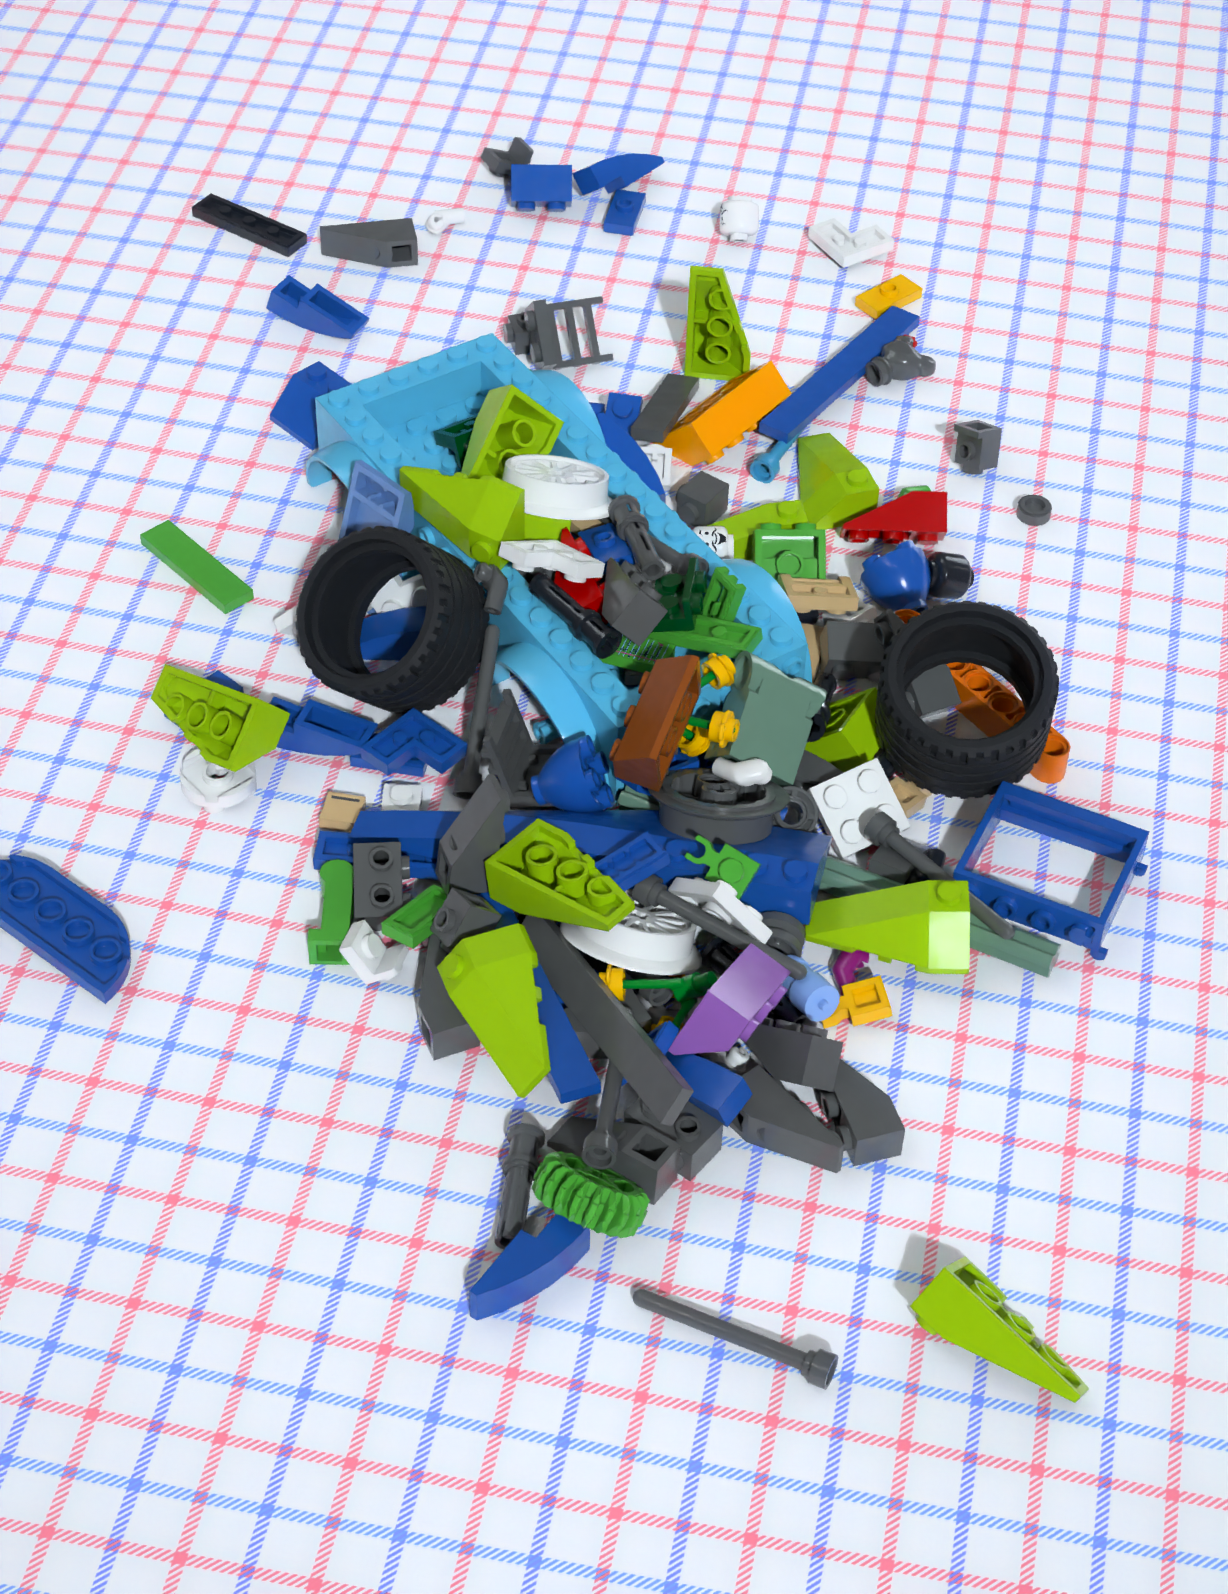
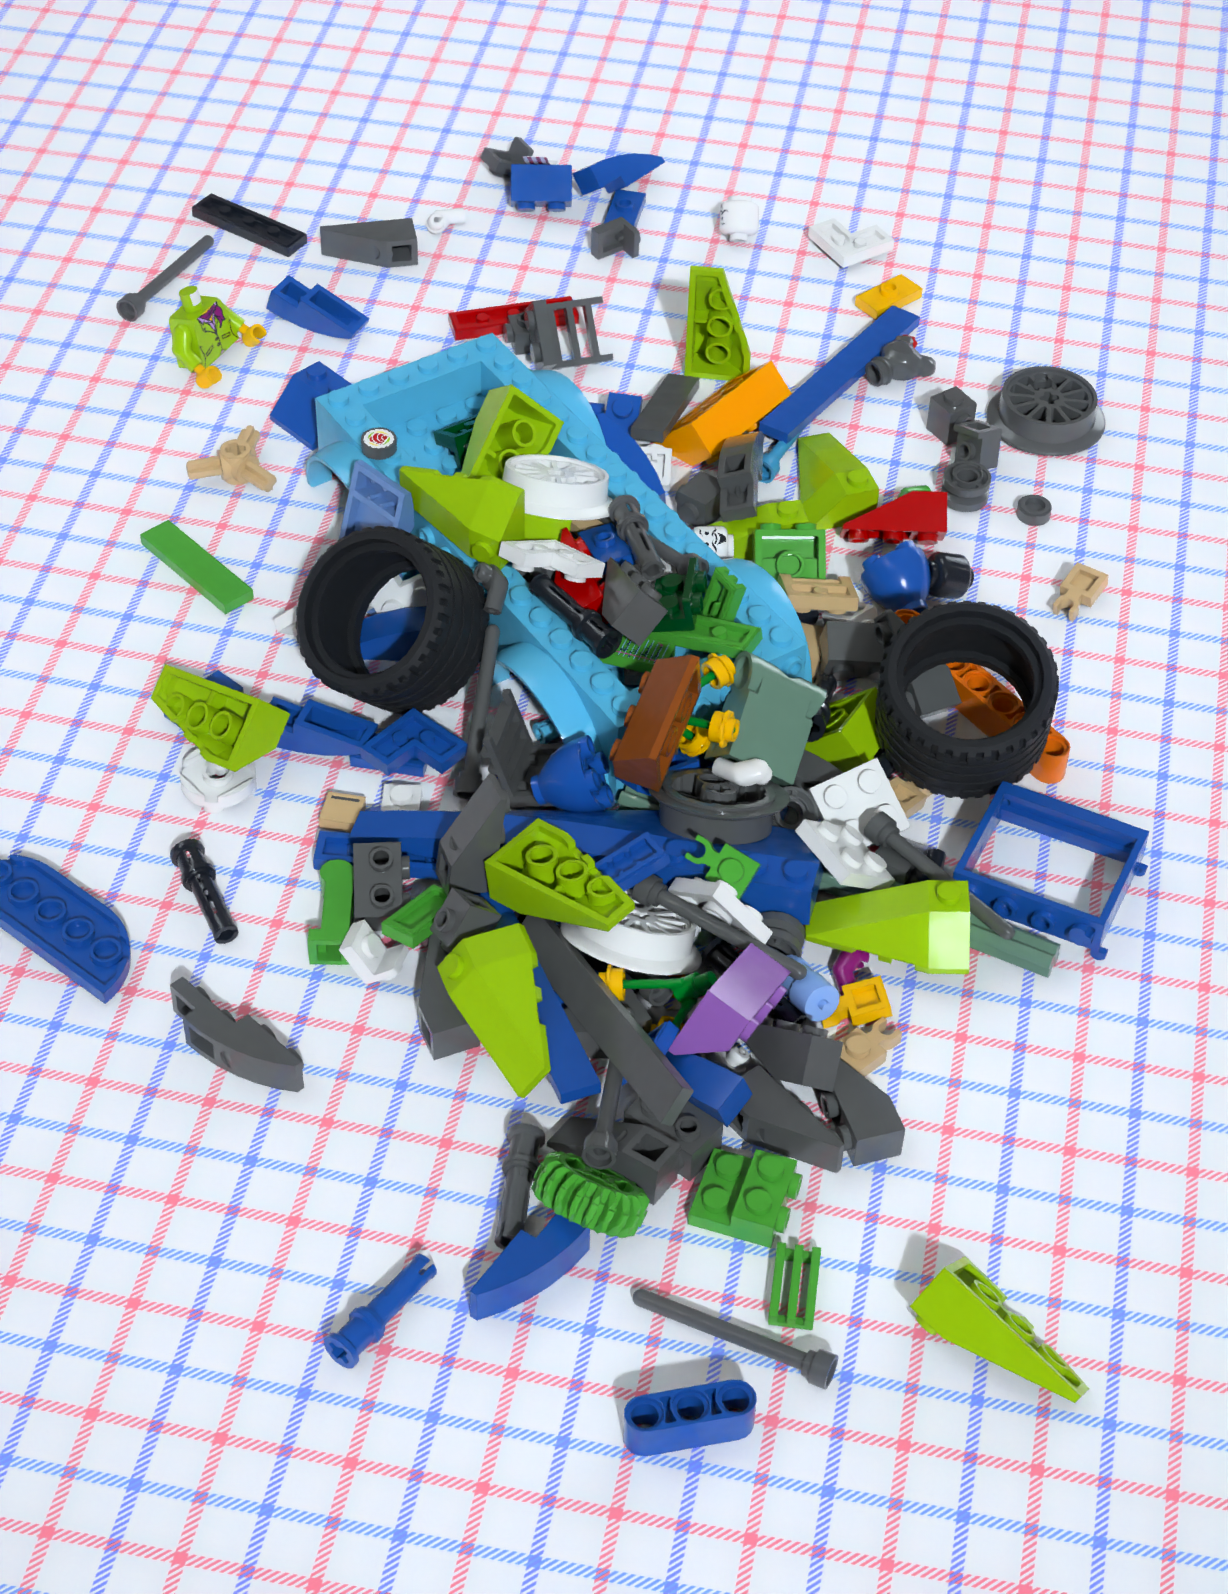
(133, 304): none -> dark grey piece
(204, 331): none -> lime torso
(220, 923): none -> black pin
(235, 463): none -> tan bush
(238, 1046): none -> dark grey slope
(368, 1323): none -> blue pin
(378, 443): none -> tile
(488, 320): none -> red tile
(539, 160): none -> sticker
(615, 237): none -> dark grey bracket
(705, 1402): none -> blue beam
(738, 475): none -> dark grey slope
(746, 1195): none -> bright green plate
(798, 1257): none -> bright green tile
(845, 855): none -> white plate
(868, 1051): none -> tan plate
(949, 409): none -> dark grey brick
(966, 486): none -> dark grey wheel
(1047, 412): none -> dark grey piece
(1080, 587): none -> tan plate

